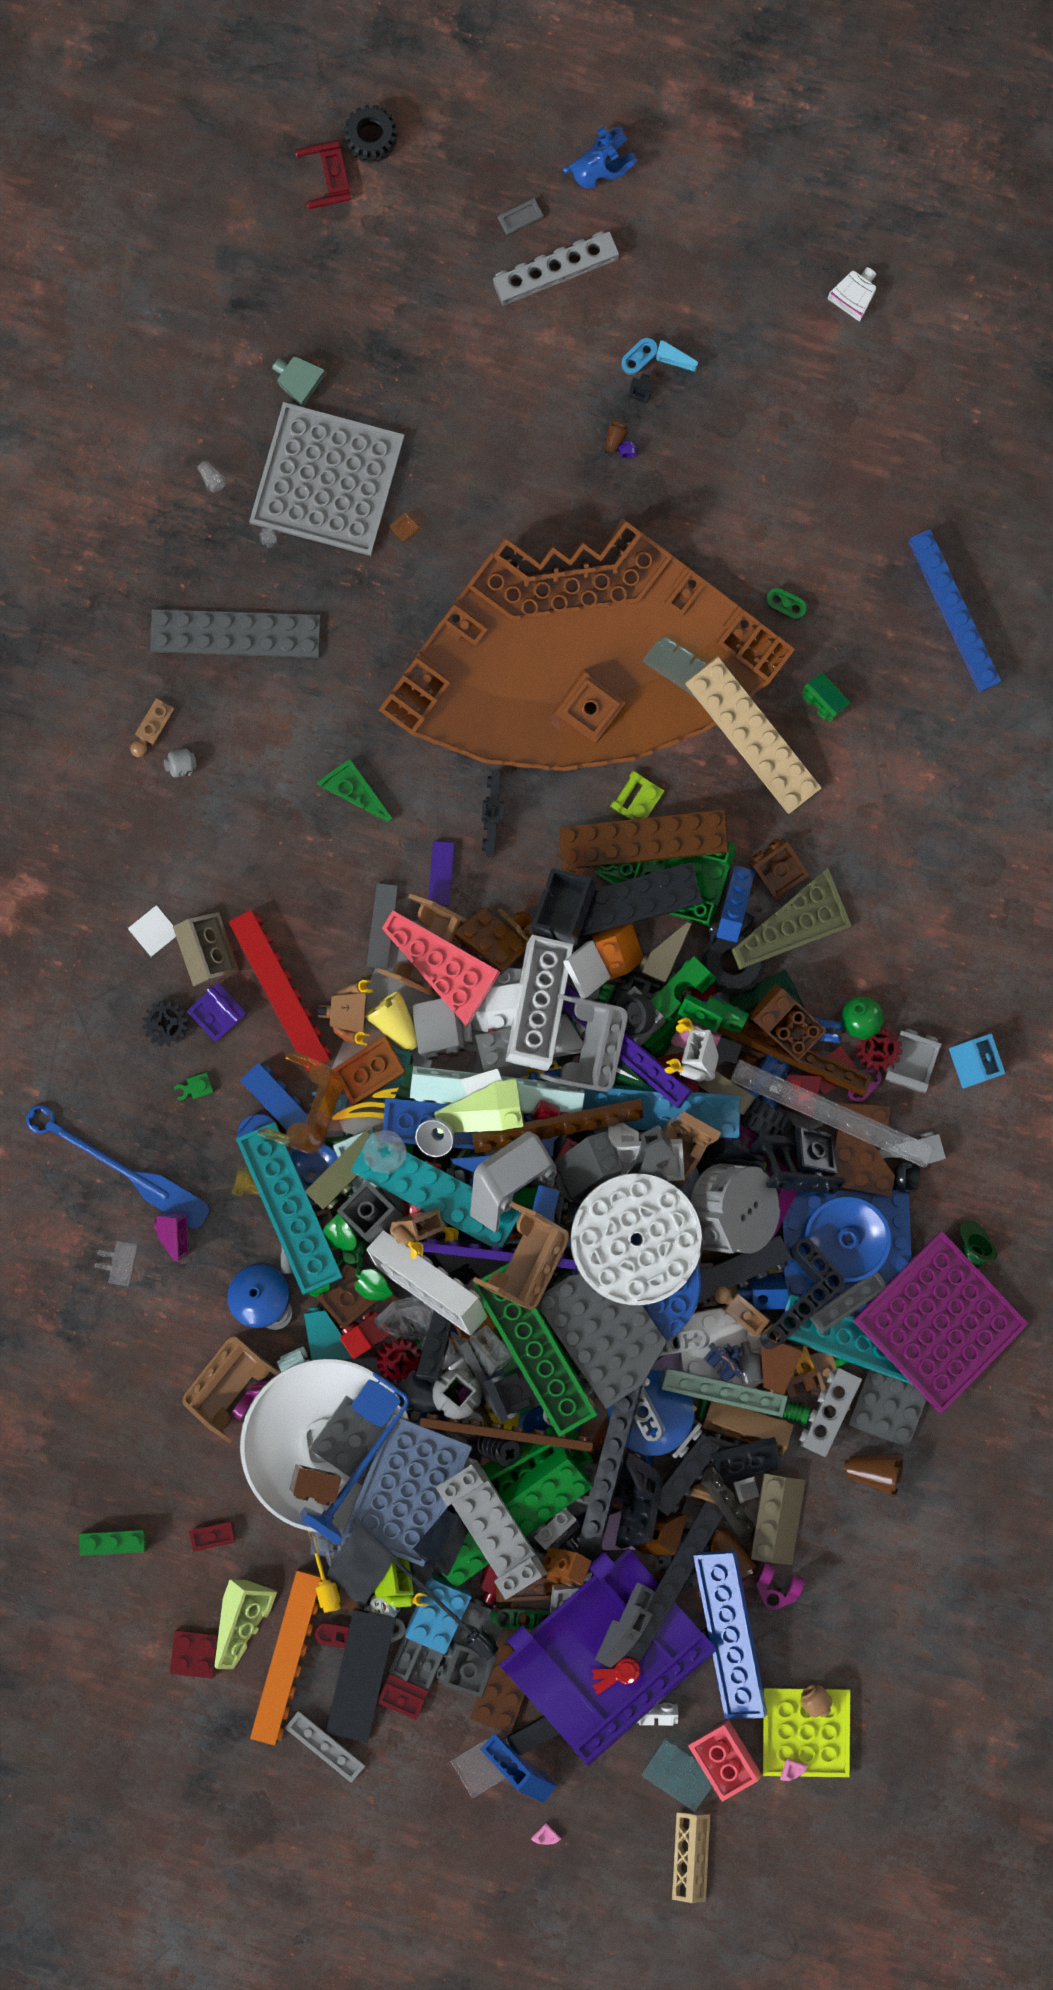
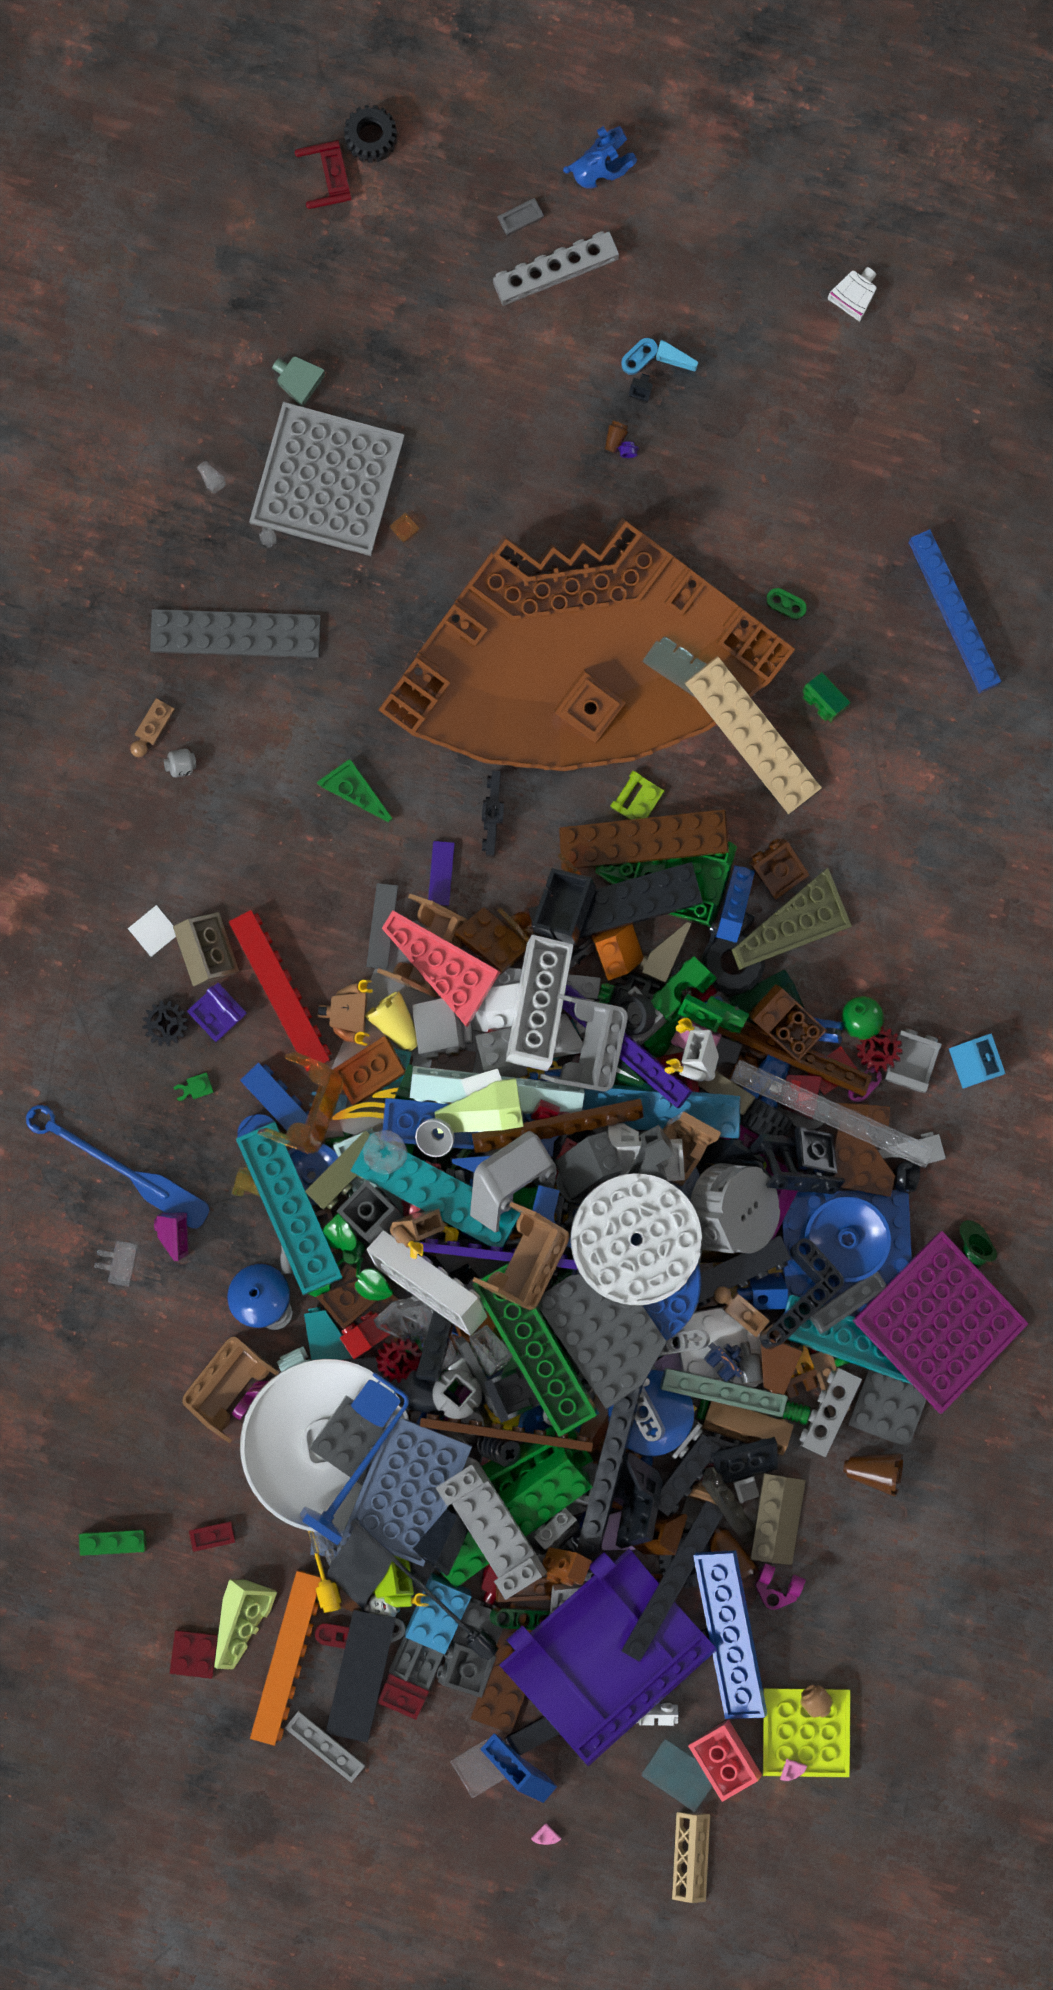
(315, 1484): reddish brown brick -> none
(586, 969): white tile -> none
(625, 1633): dark grey slope -> none
(625, 1671): red piece -> none

